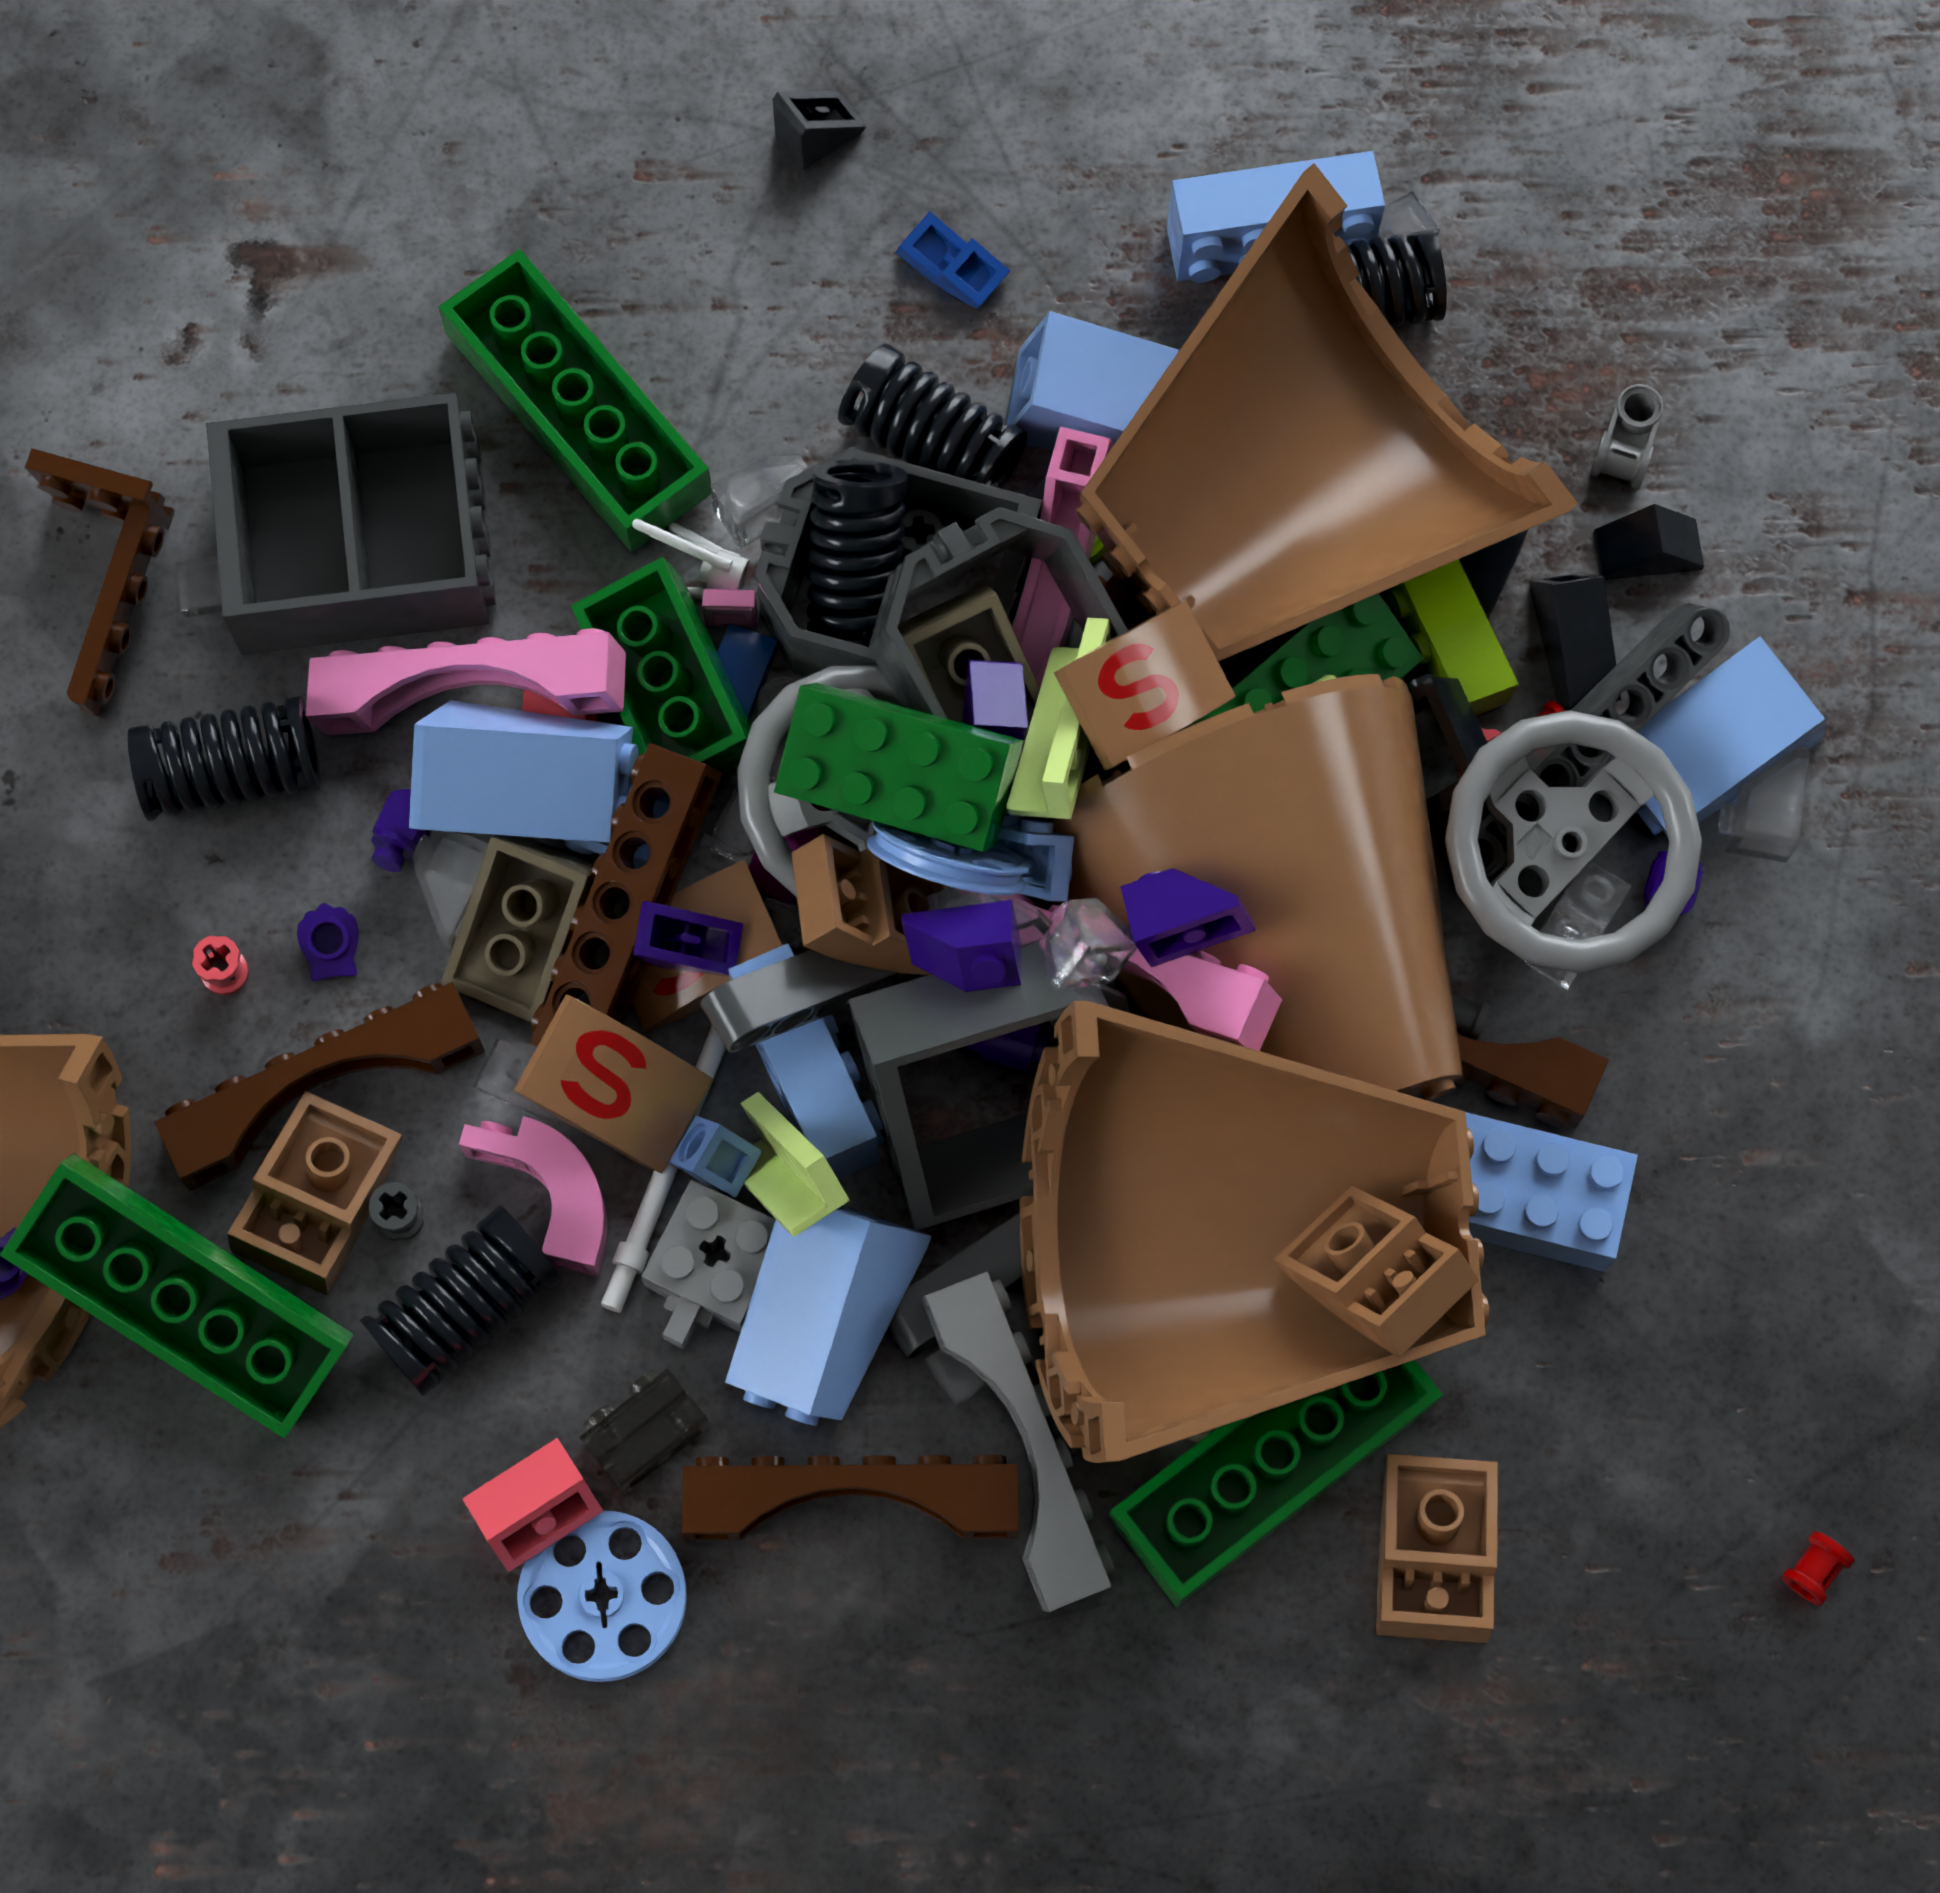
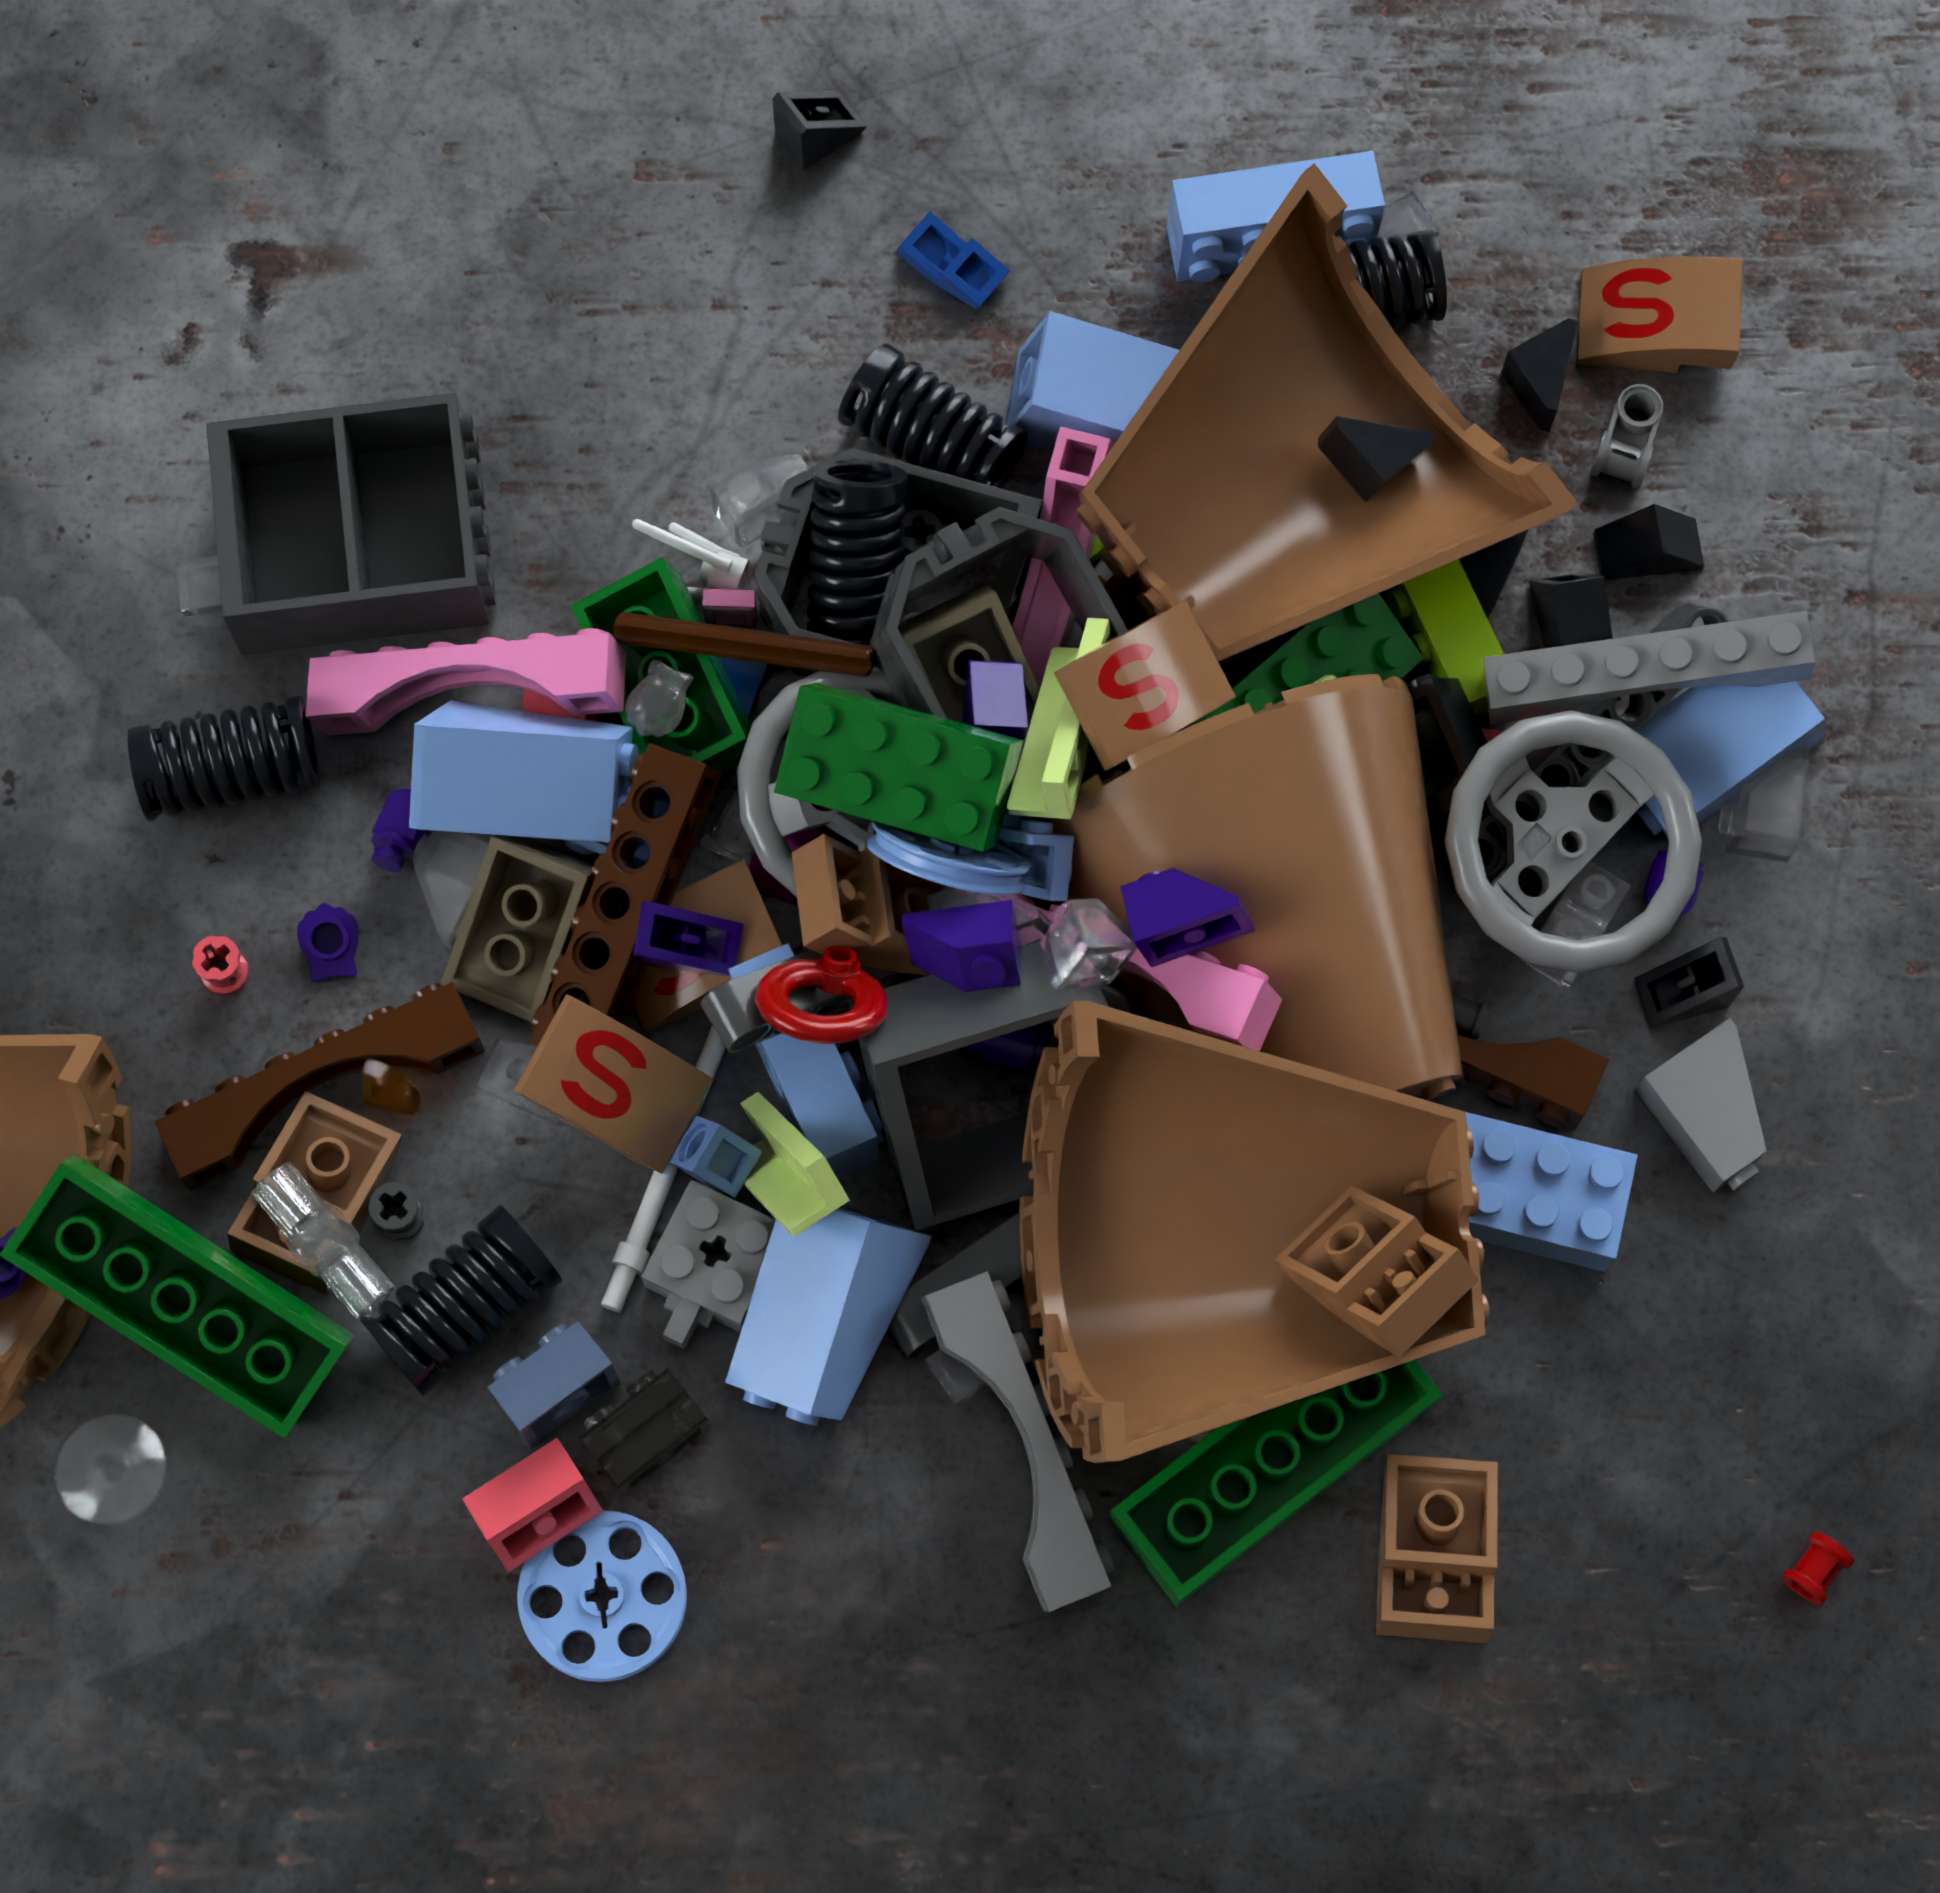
(91, 1450): none -> clear dish
(143, 516): reddish brown bracket -> none
(323, 1240): none -> clear piece
(388, 1089): none -> clear orange tile
(553, 1382): none -> sand blue slope
(575, 399): green brick -> none
(578, 1213): bright pink arch -> none
(658, 700): none -> clear animal
(734, 1500): reddish brown arch -> none
(744, 644): none -> reddish brown axle
(834, 973): none -> red piece
(1372, 452): none -> black slope
(1539, 369): none -> black slope
(1660, 313): none -> medium nougat slope
(1691, 984): none -> black slope
(1709, 1108): none -> light grey slope
(1718, 654): none -> light grey arch

